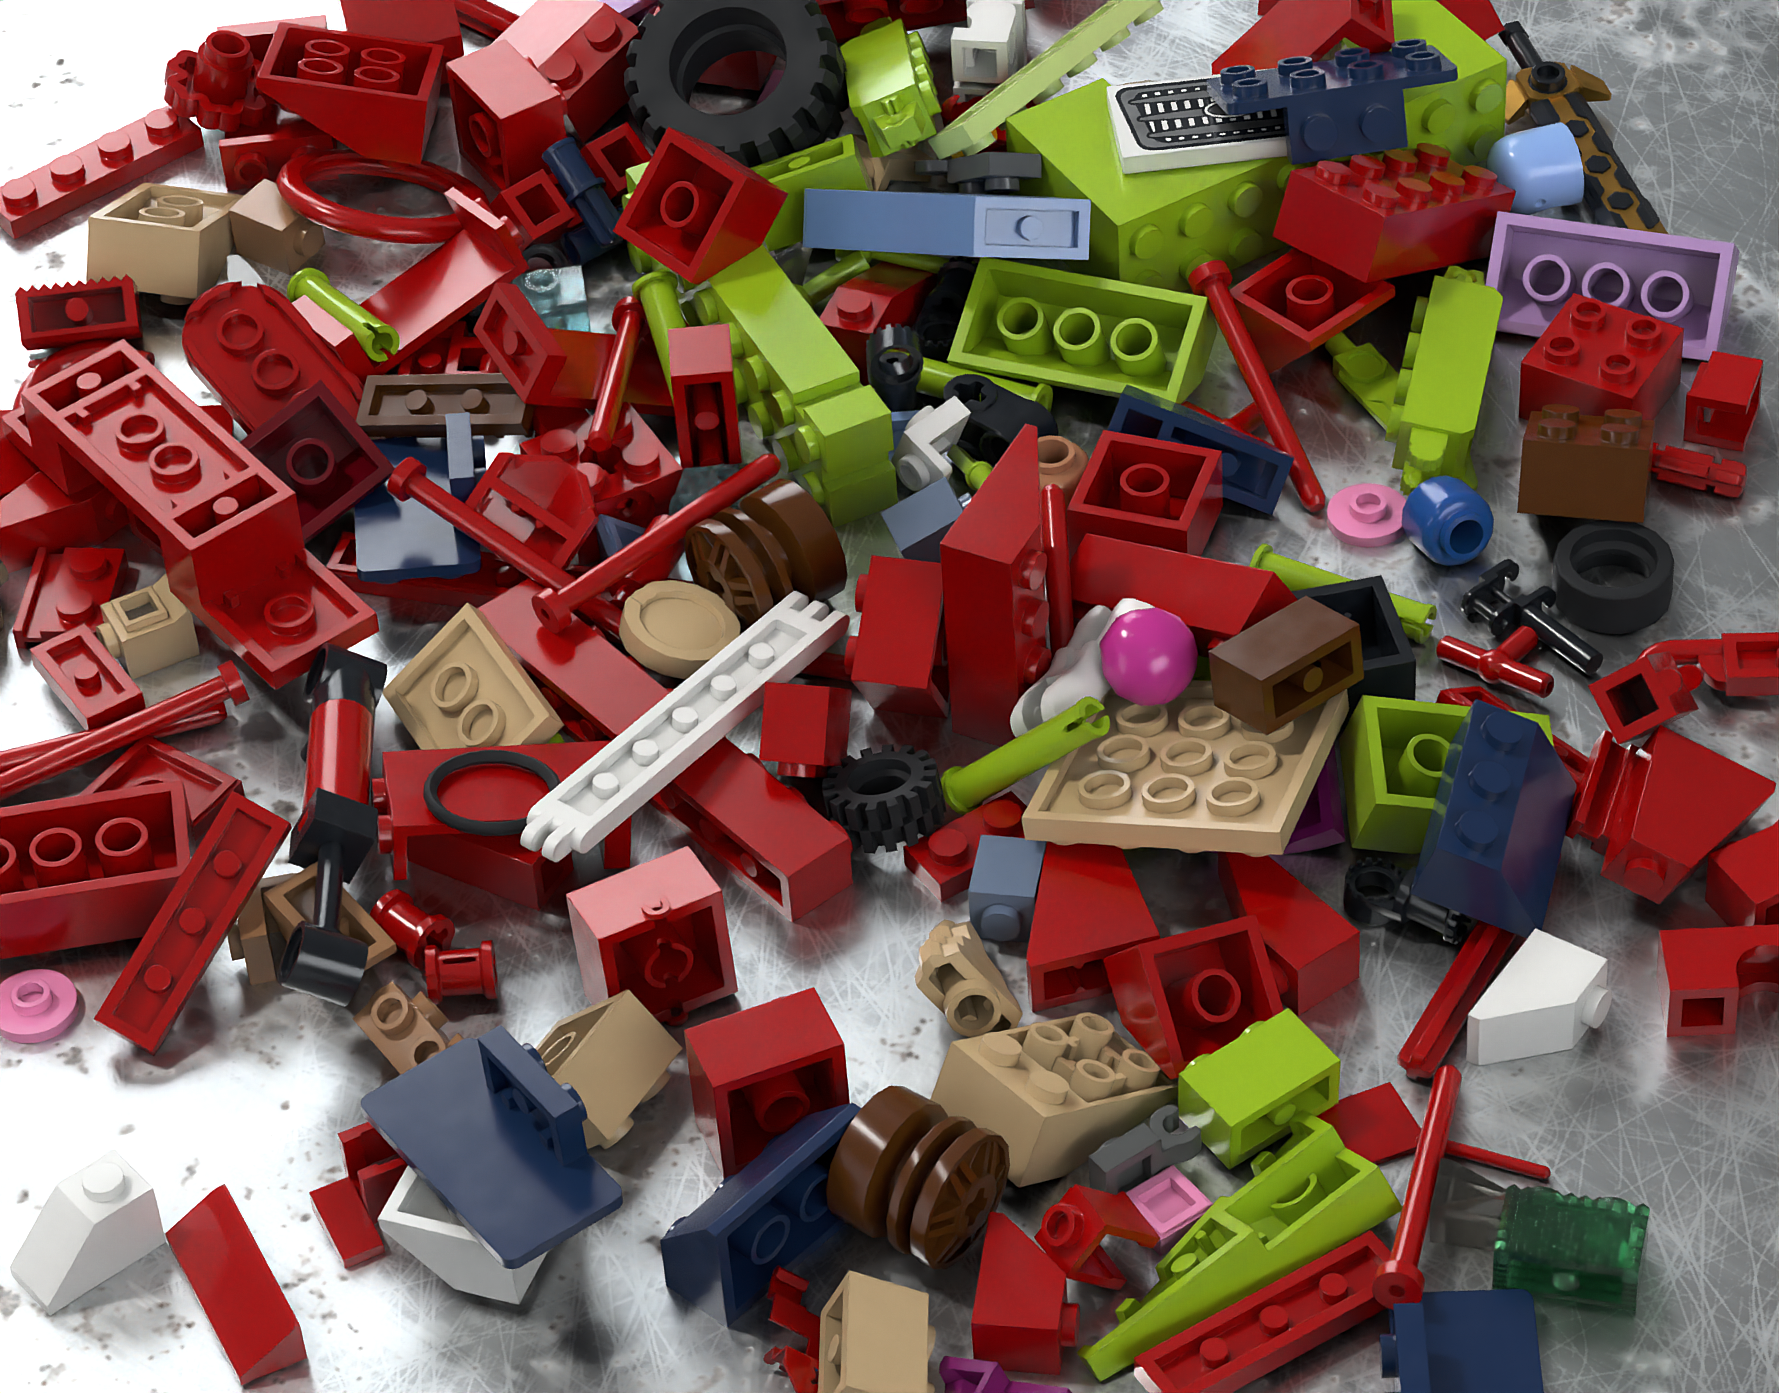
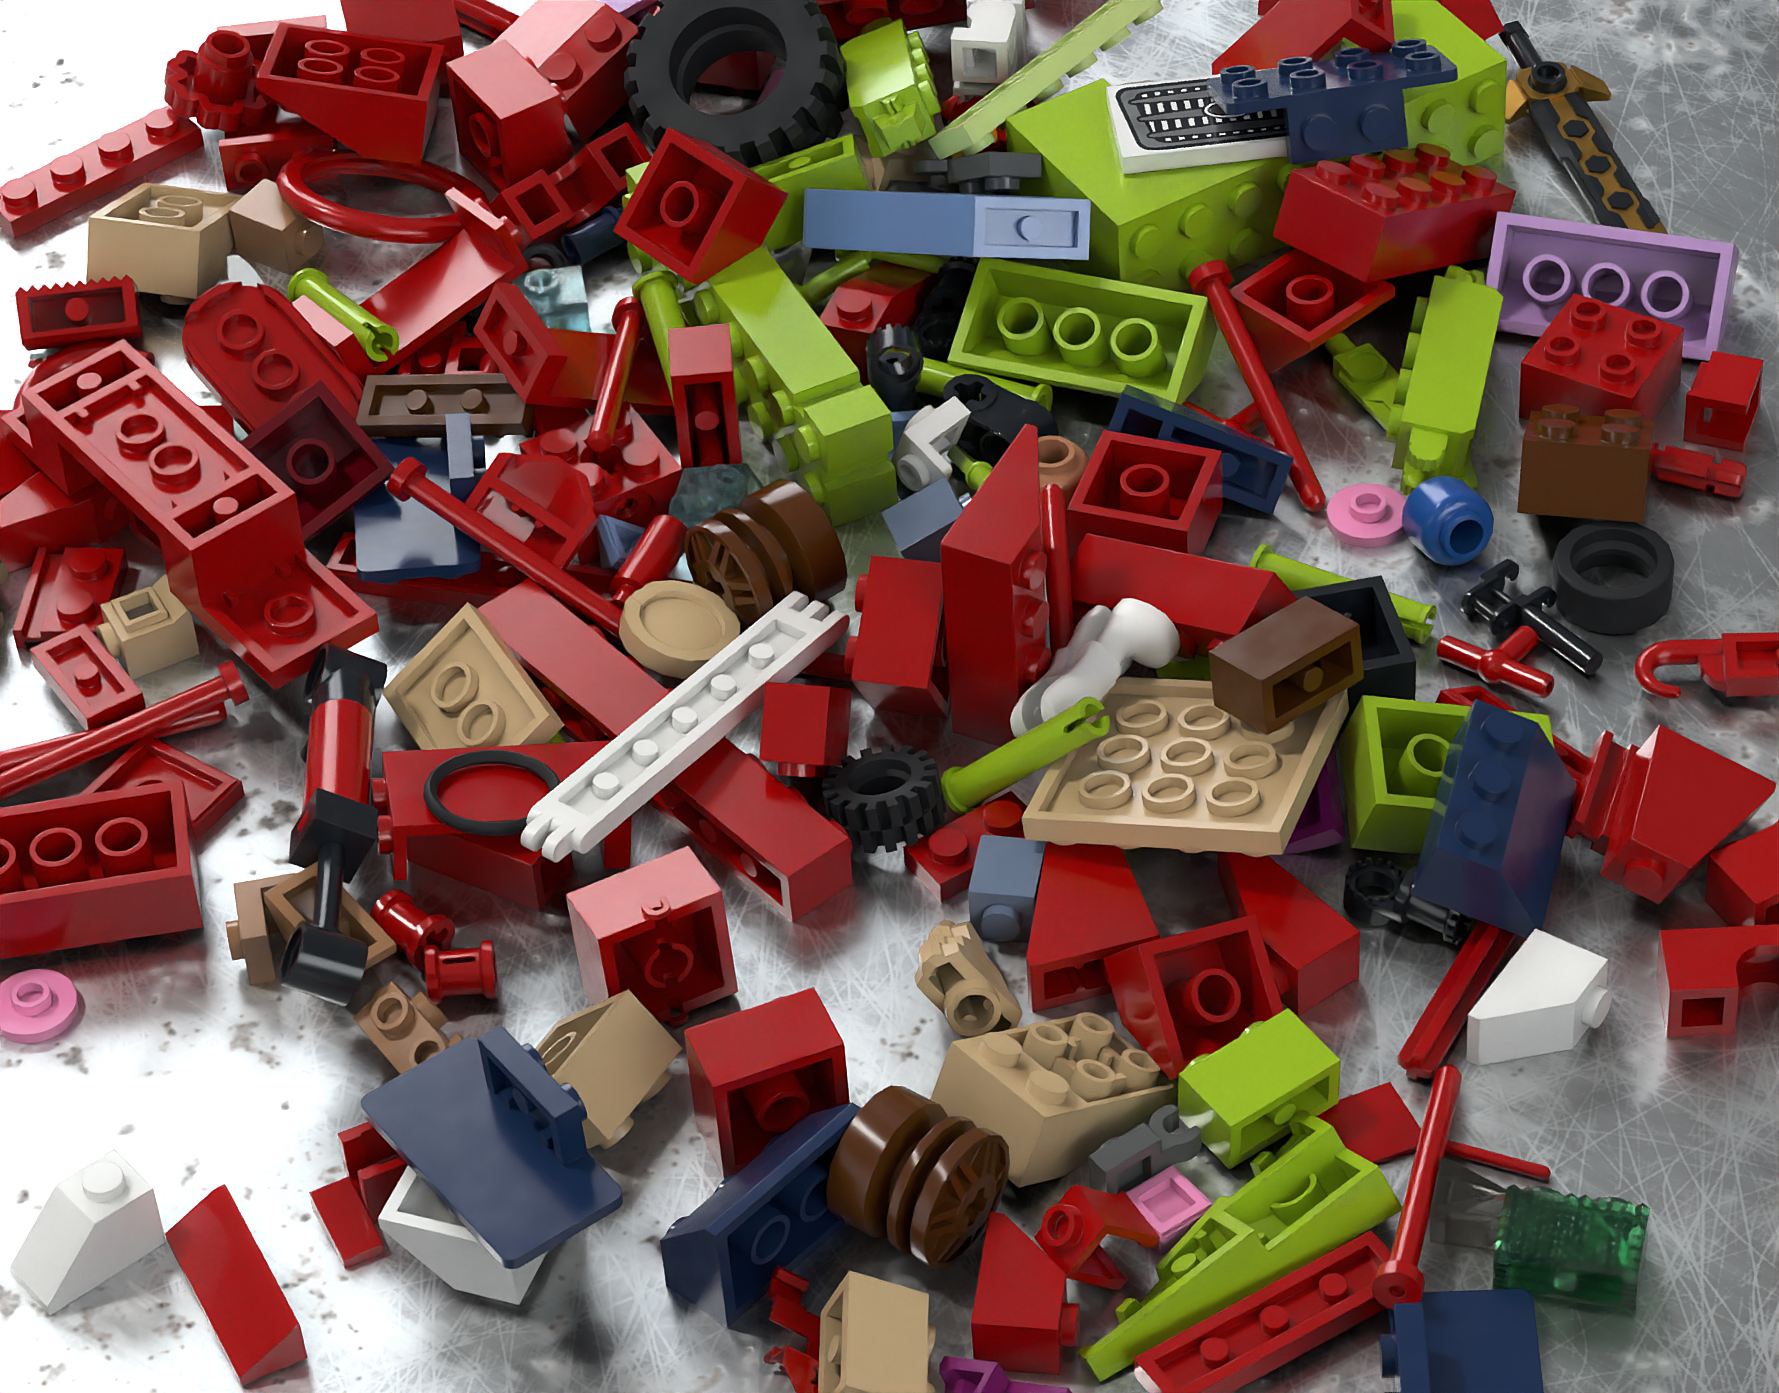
(193, 923): red plate -> none
(555, 607): red bar -> none
(583, 191): dark blue axle -> none
(1148, 656): dark pink hair -> none
(1540, 167): light blue helmet -> none
(1646, 695): red brick -> none

